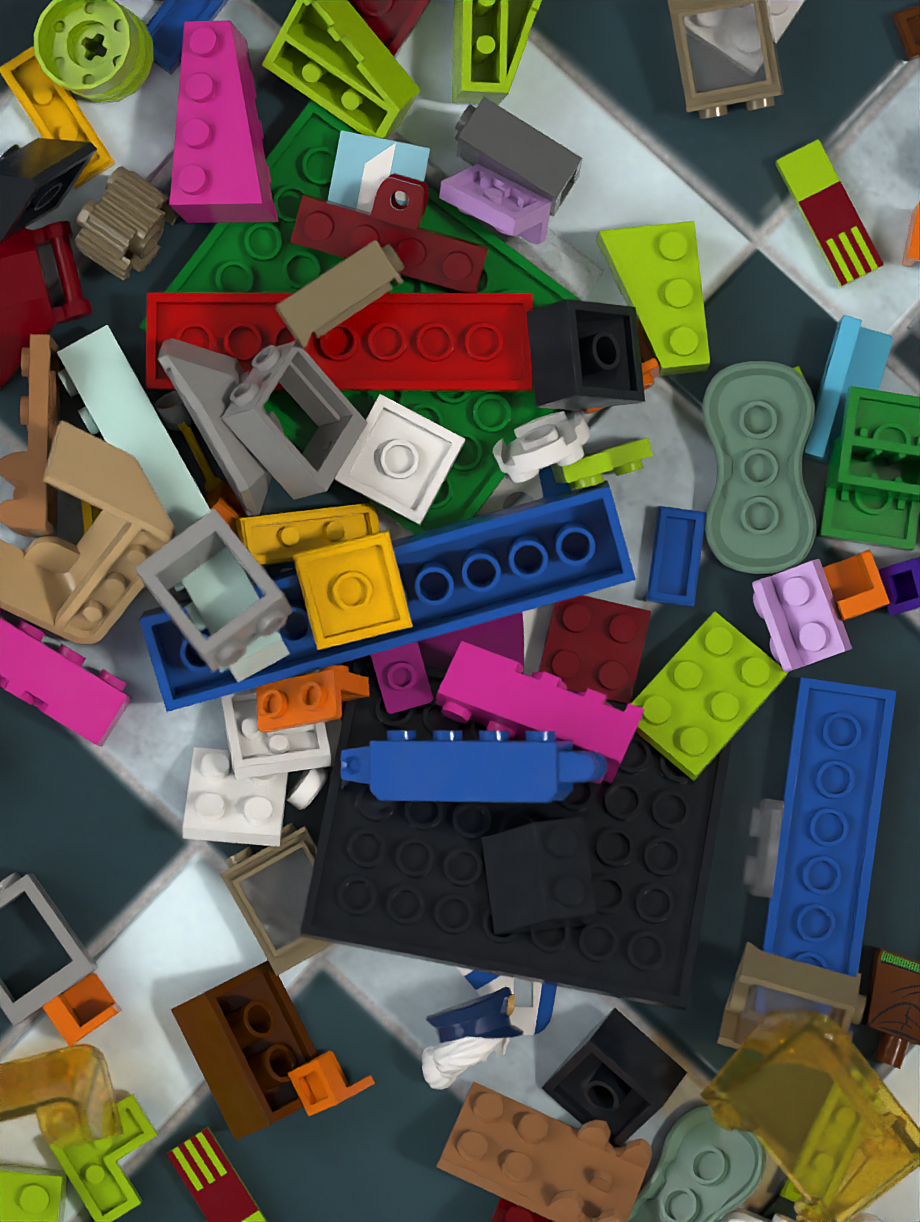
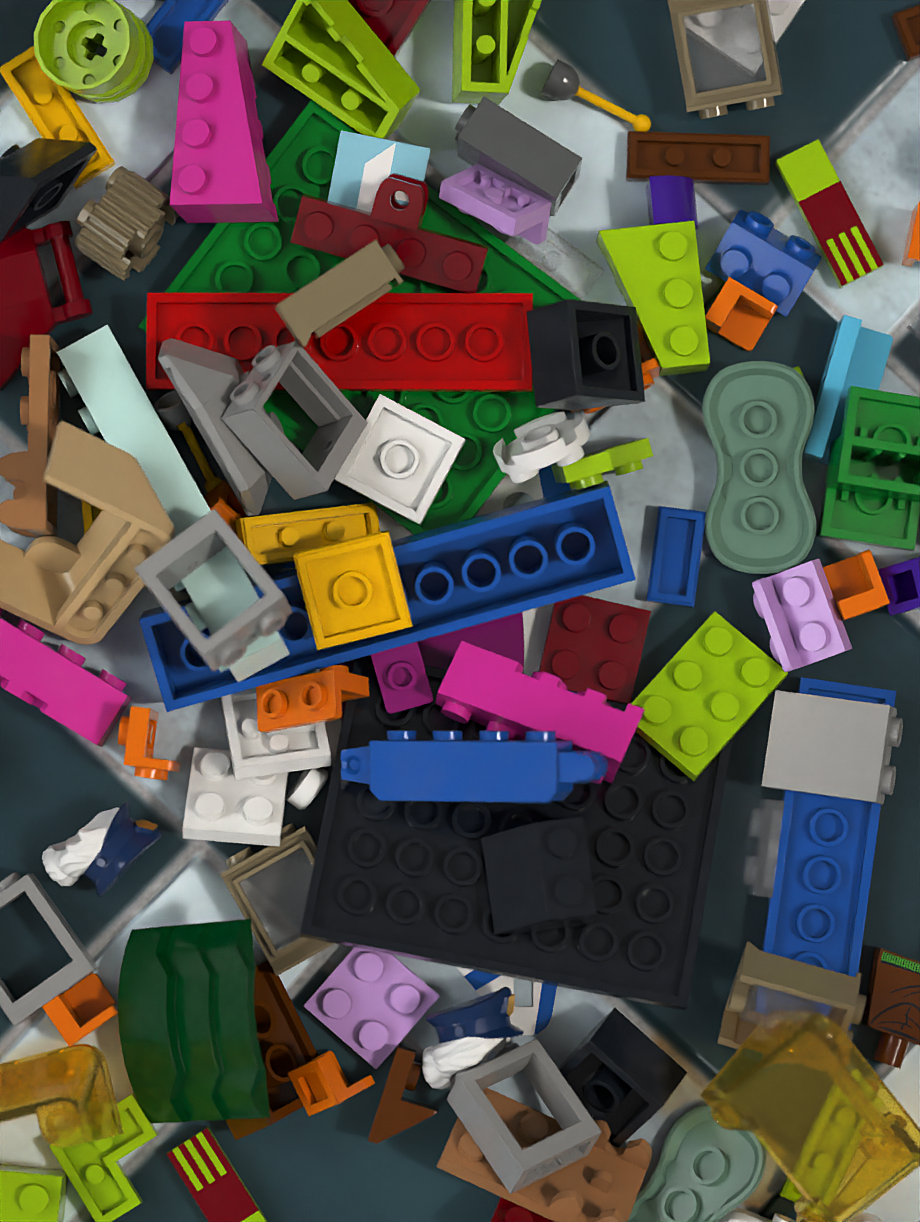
(101, 849): none -> piece
(139, 735): none -> orange bracket
(192, 1022): none -> dark green slope
(371, 1003): none -> lavender plate
(394, 1111): none -> reddish brown slope
(512, 1164): none -> light grey window
(564, 84): none -> hinge
(671, 200): none -> dark purple brick
(699, 156): none -> reddish brown tile
(739, 315): none -> orange panel
(764, 259): none -> blue bracket
(831, 747): none -> light grey panel

